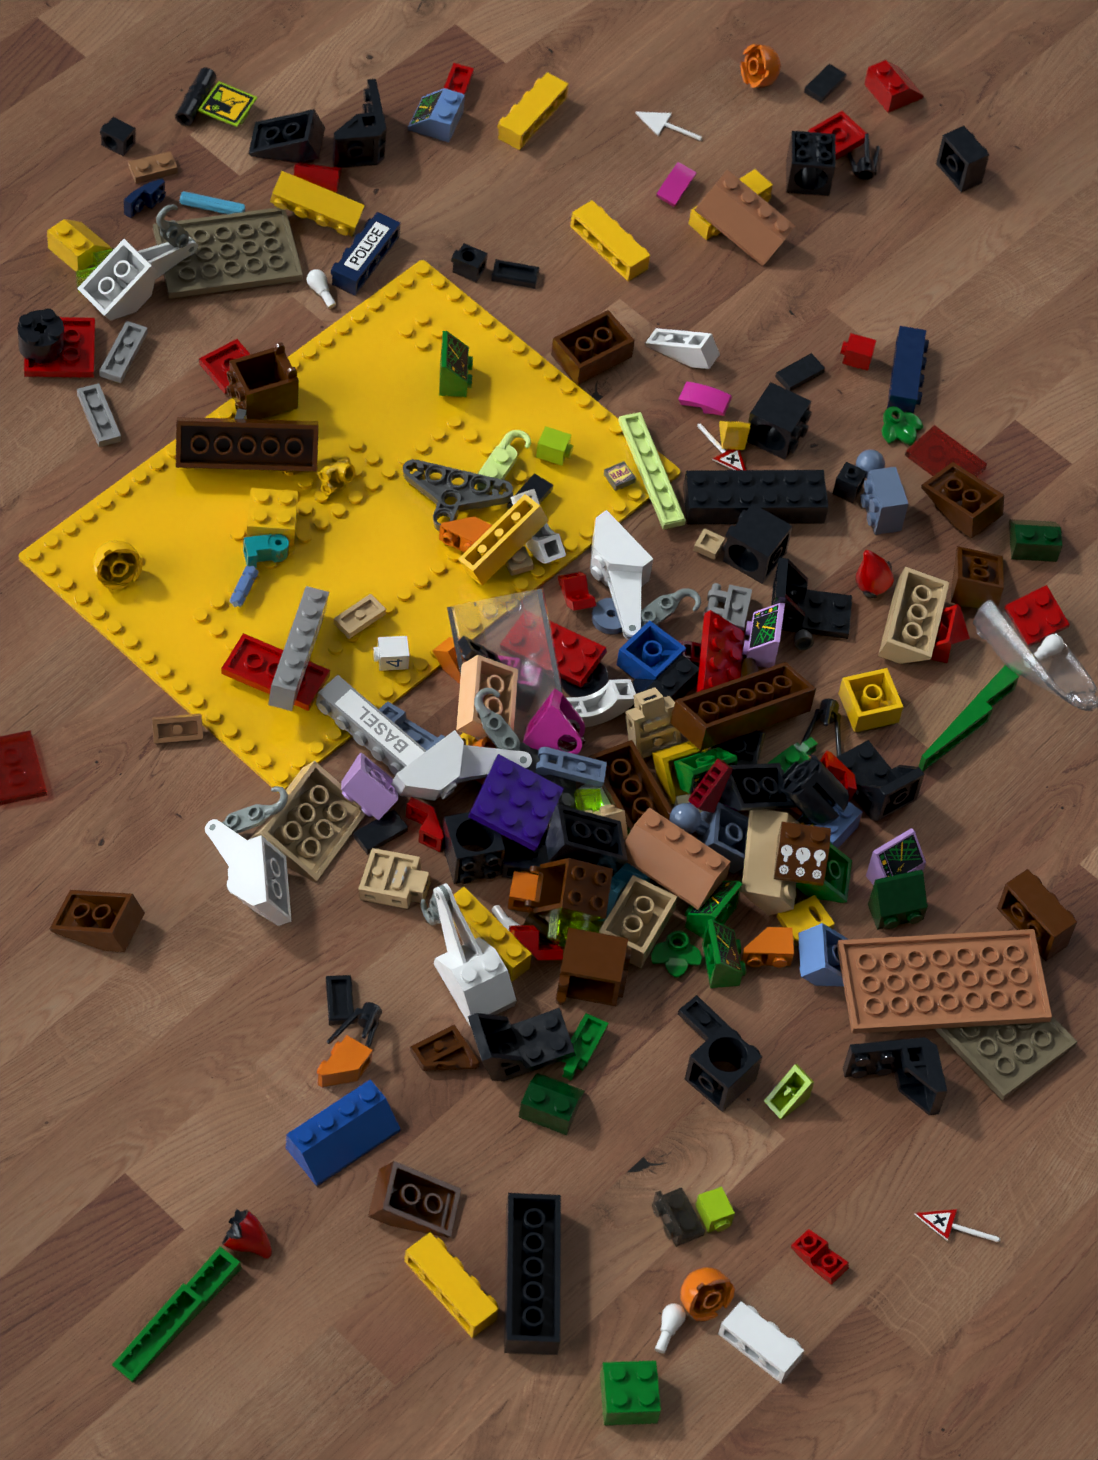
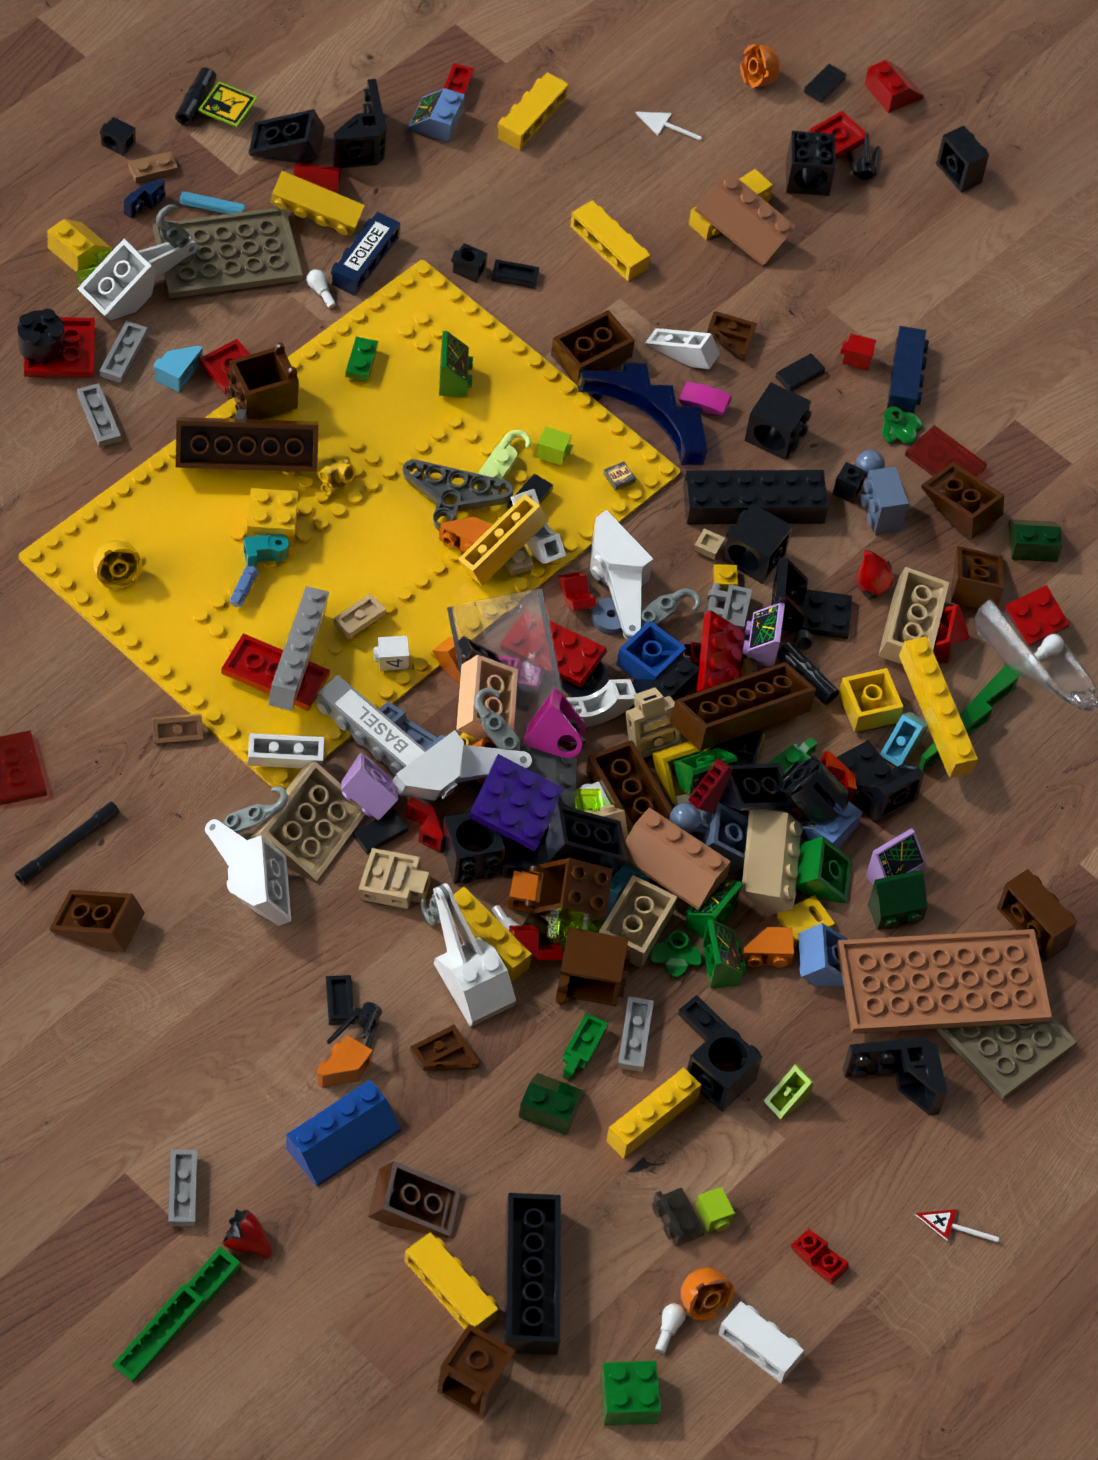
(35, 866): none -> black piece
(177, 367): none -> medium azure slope
(182, 1188): none -> light grey plate
(284, 750): none -> white brick
(361, 359): none -> green plate
(476, 1371): none -> reddish brown container
(520, 1047): black bracket -> none
(571, 766): sand blue plate -> none
(635, 1034): none -> light grey plate
(652, 470): yellowish green tile -> none
(653, 1113): none -> yellow brick
(658, 401): none -> clear blue arch
(676, 184): dark pink slope -> none
(725, 575): none -> yellow plate
(730, 458): piece -> none
(732, 333): none -> reddish brown wing
(734, 434): yellow slope -> none
(802, 853): reddish brown slope -> none
(824, 688): none -> black axle
(827, 714): black plant -> none
(904, 738): none -> medium azure slope
(938, 707): none -> yellow brick

